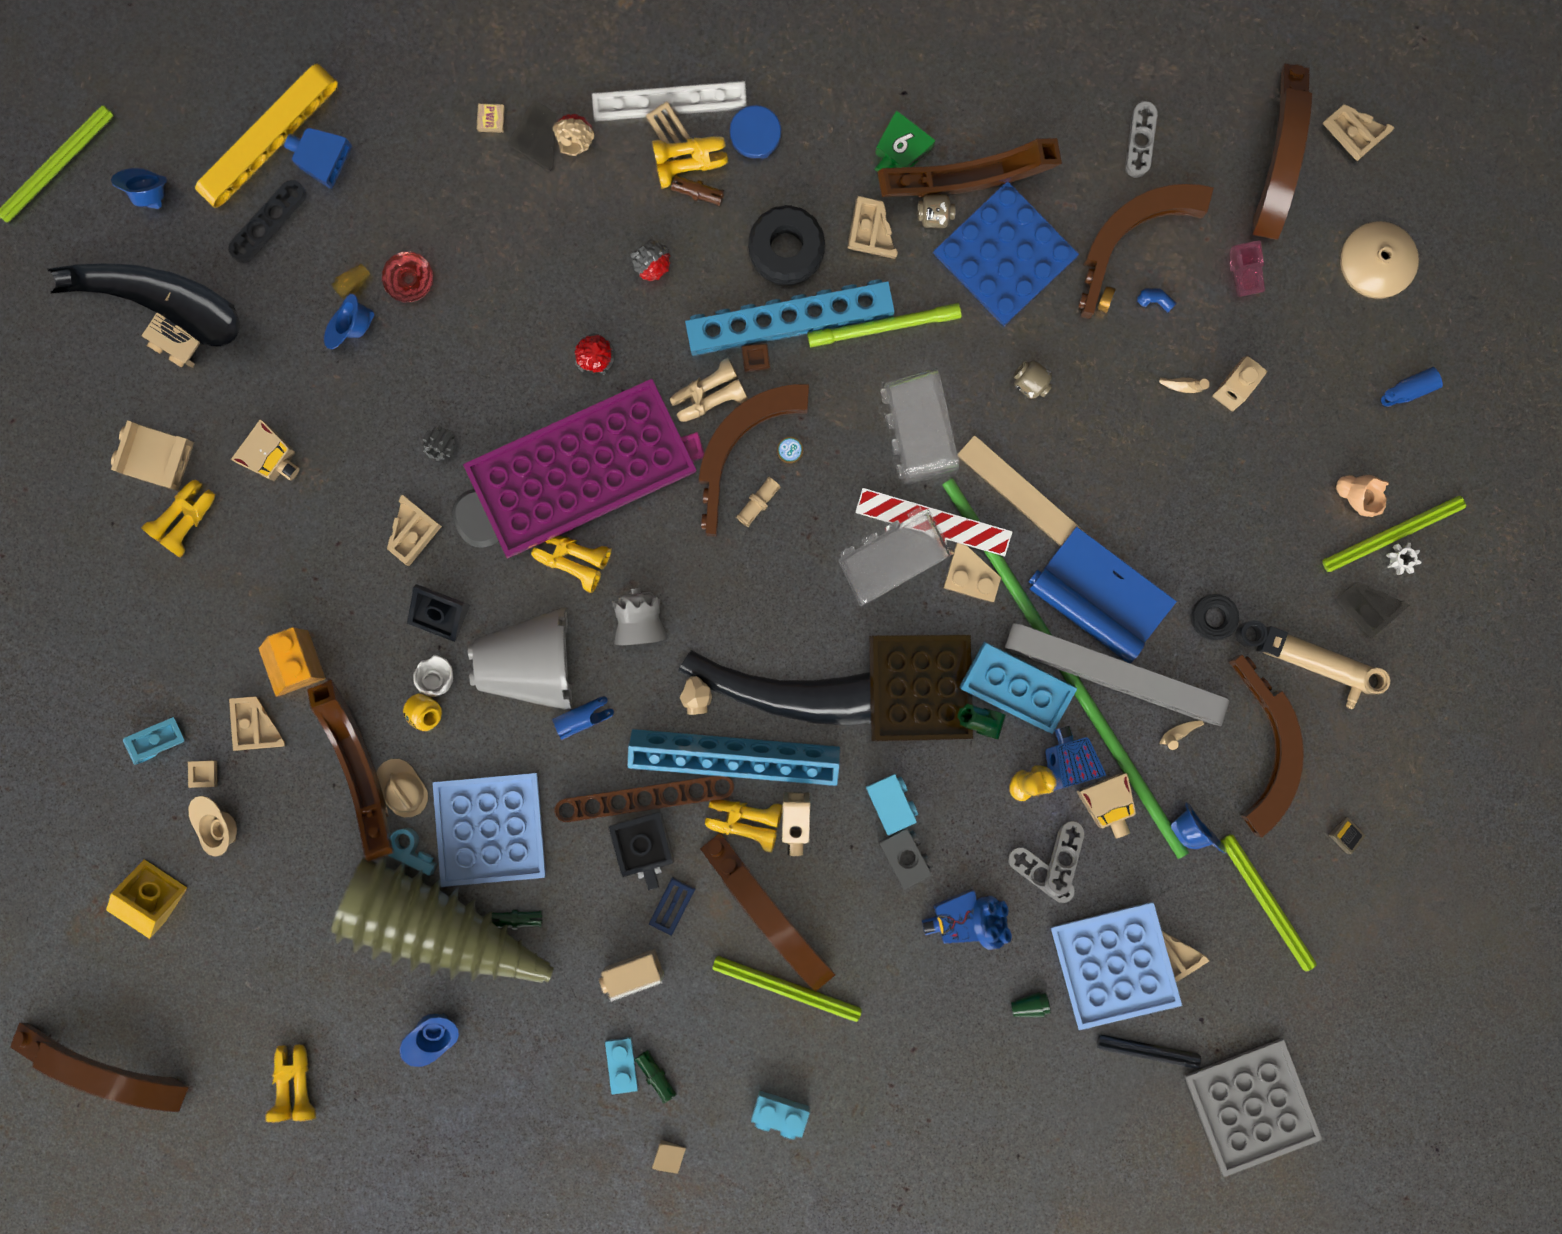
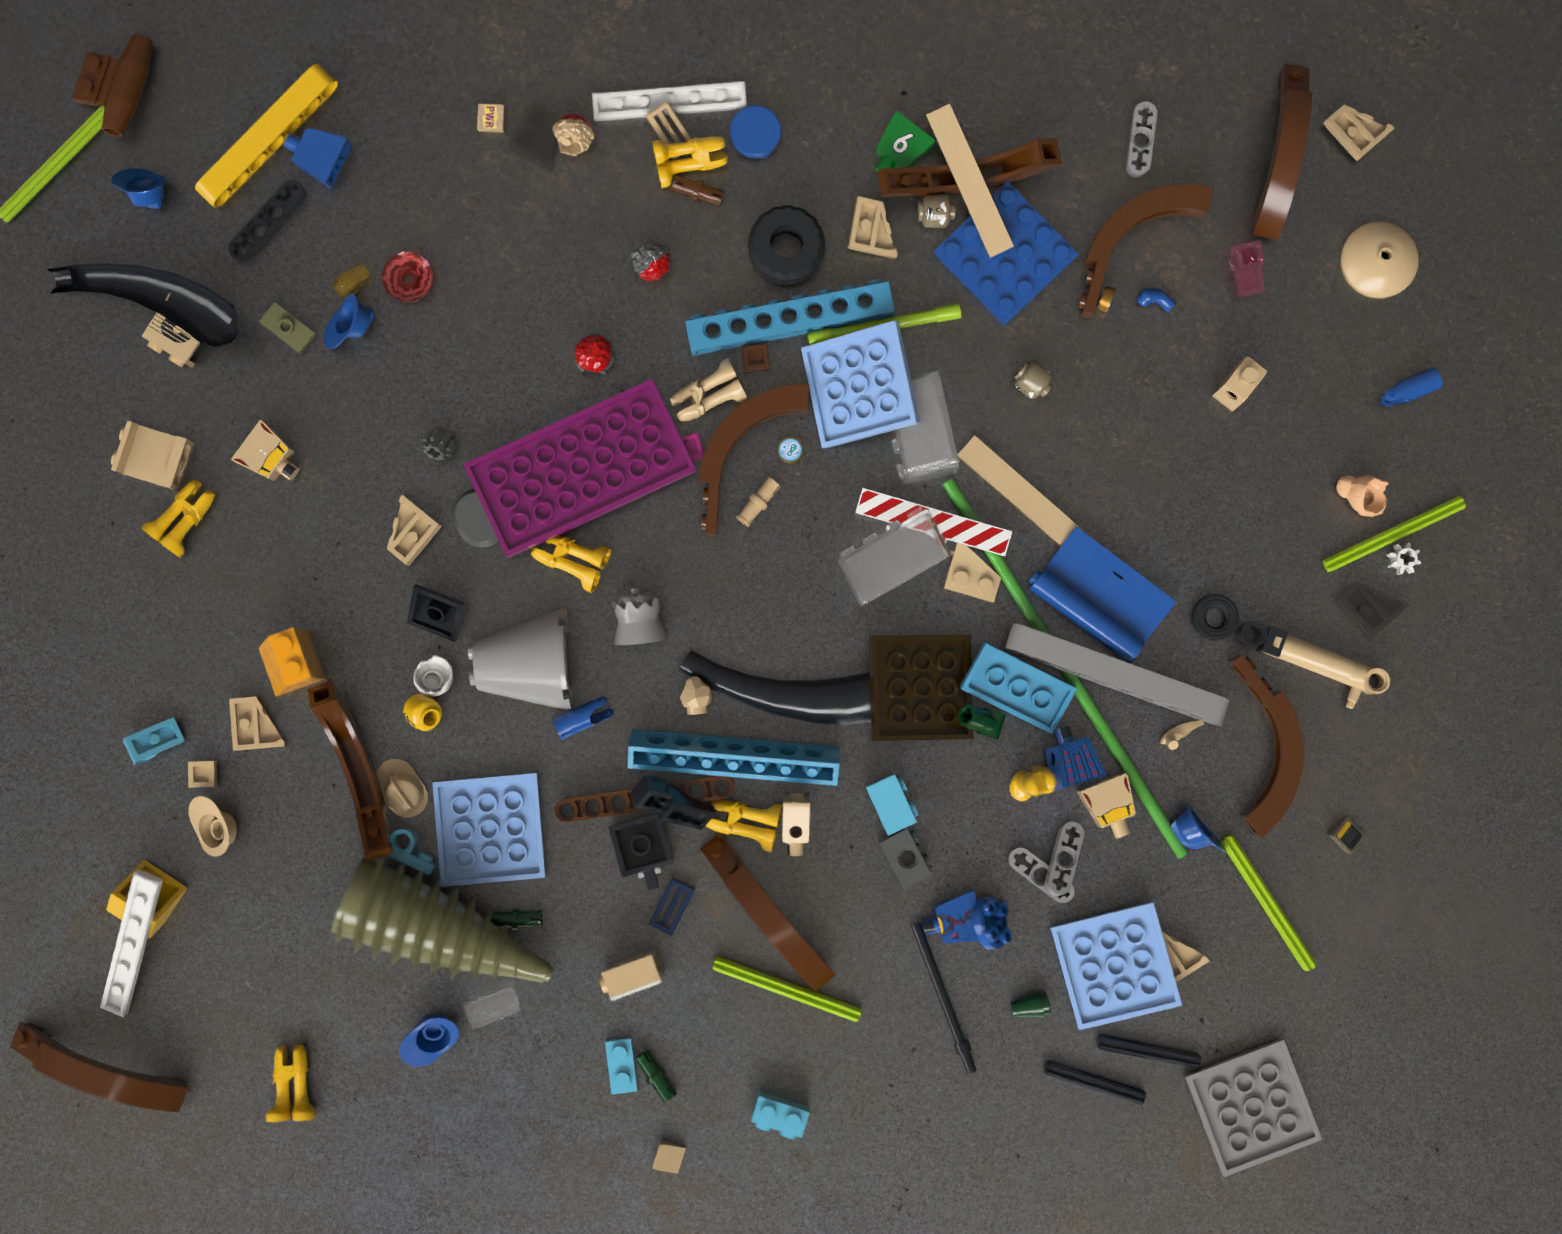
(115, 83): none -> reddish brown plate
(131, 943): none -> white tile
(287, 328): none -> olive plate
(492, 1007): none -> clear plate
(670, 804): none -> black slope
(860, 385): none -> light blue plate
(961, 1045): none -> black bar
(969, 180): none -> tan tile
(1095, 1083): none -> black axle
(1185, 385): tan bar -> none

